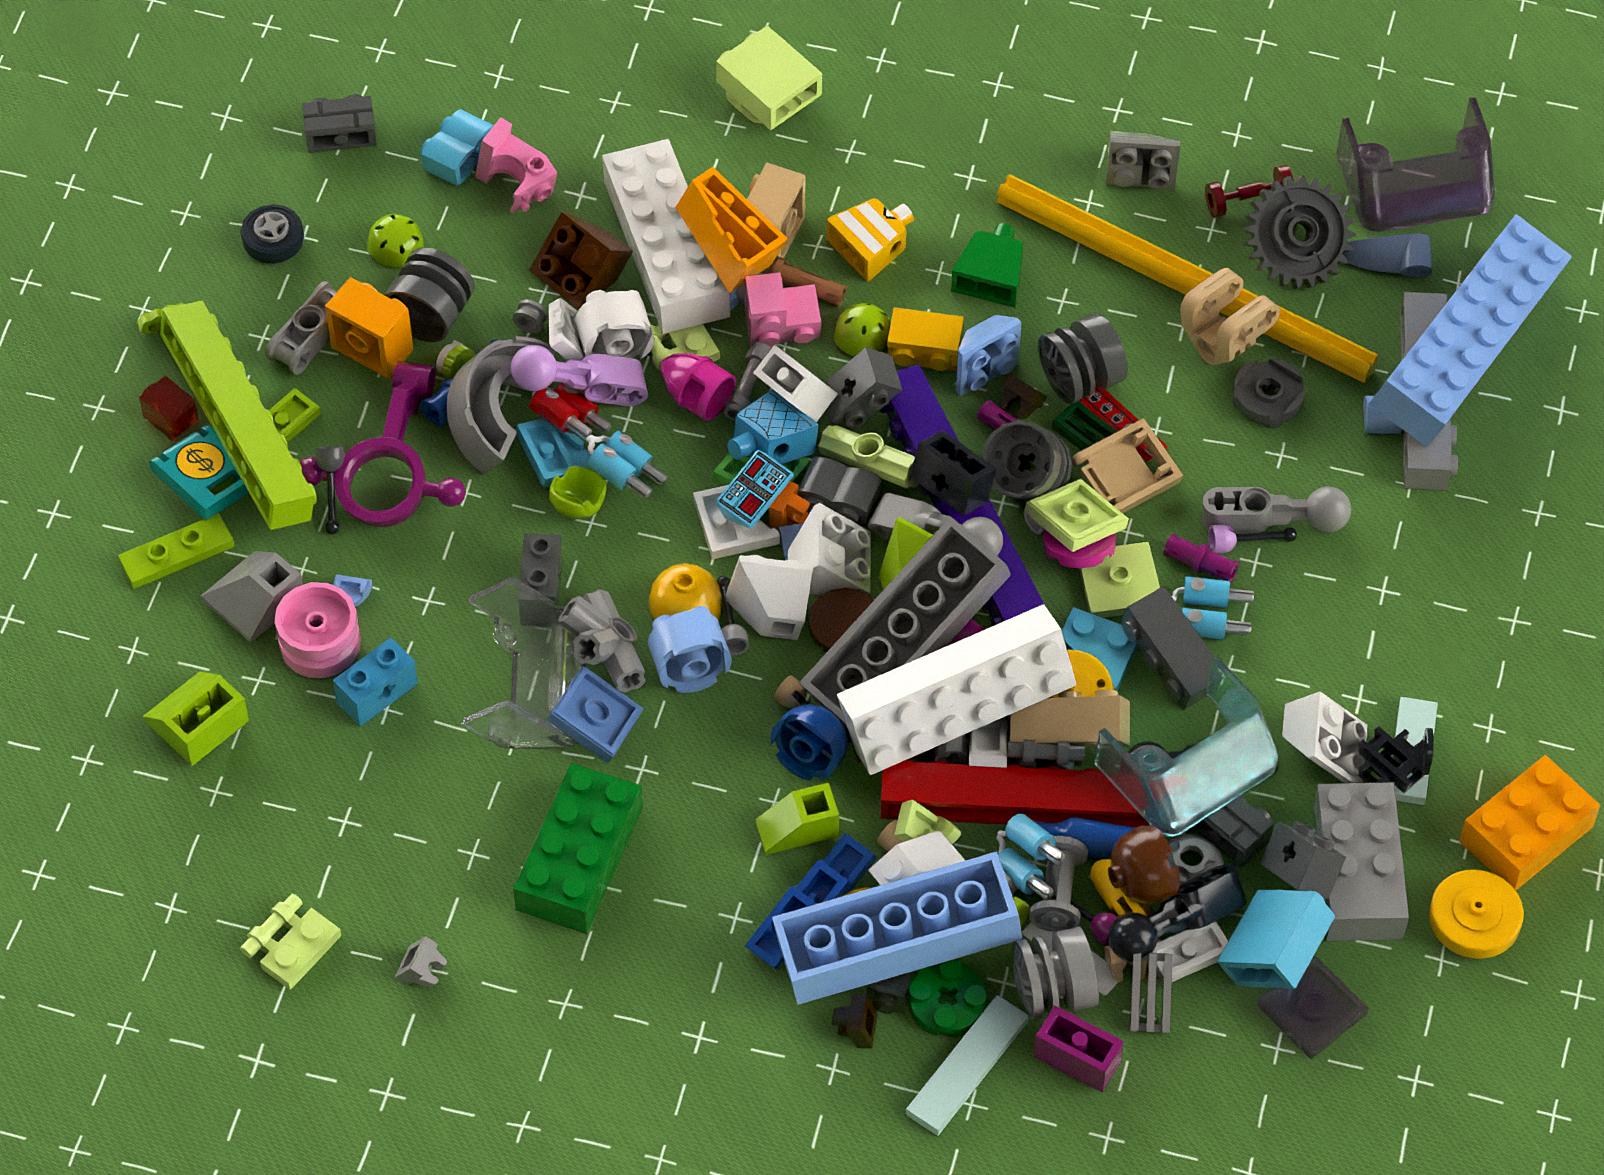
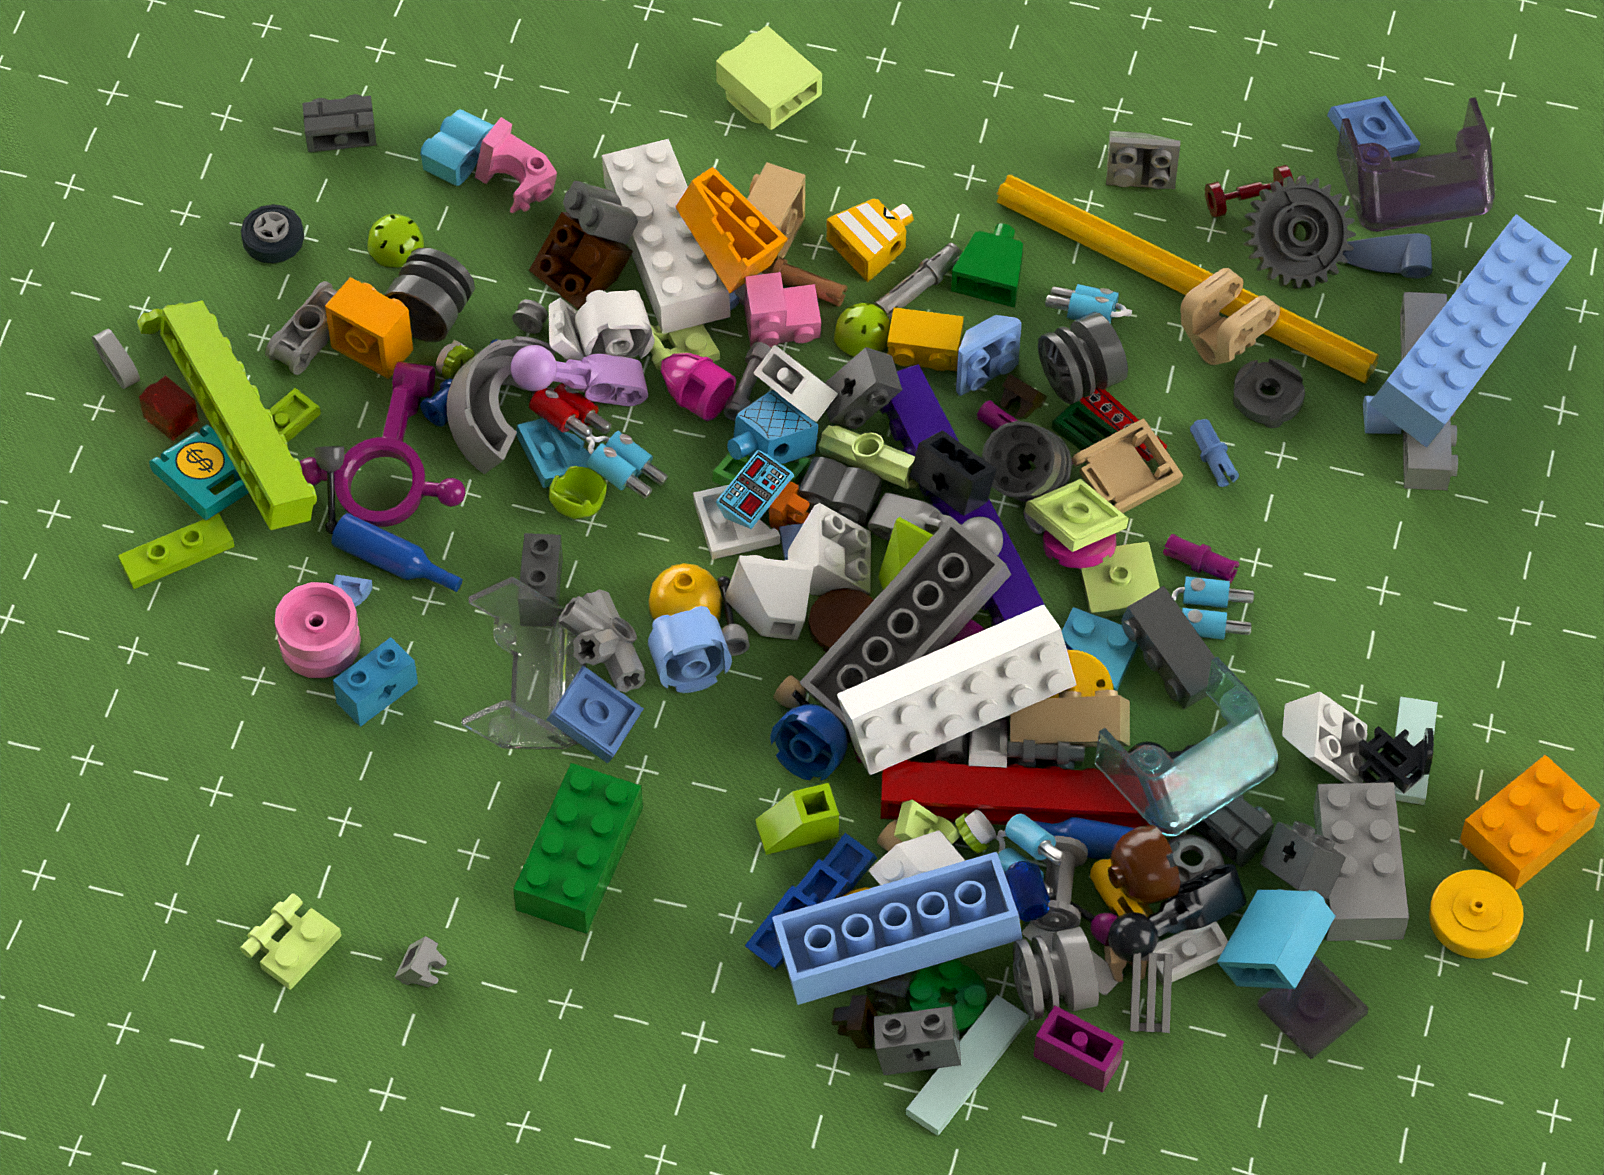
(115, 358): none -> light grey beam
(198, 716): lime slope -> none
(252, 592): light grey slope -> none
(389, 552): none -> blue piece
(600, 212): none -> dark grey brick
(917, 1040): none -> dark grey brick
(929, 273): none -> light grey pin
(975, 830): none -> piece
(1028, 890): none -> clear blue brick
(1086, 301): none -> medium azure piece
(1213, 452): none -> medium blue axle
(1223, 538): hinge -> none
(1325, 509): light grey beam -> none
(1377, 122): none -> medium blue plate

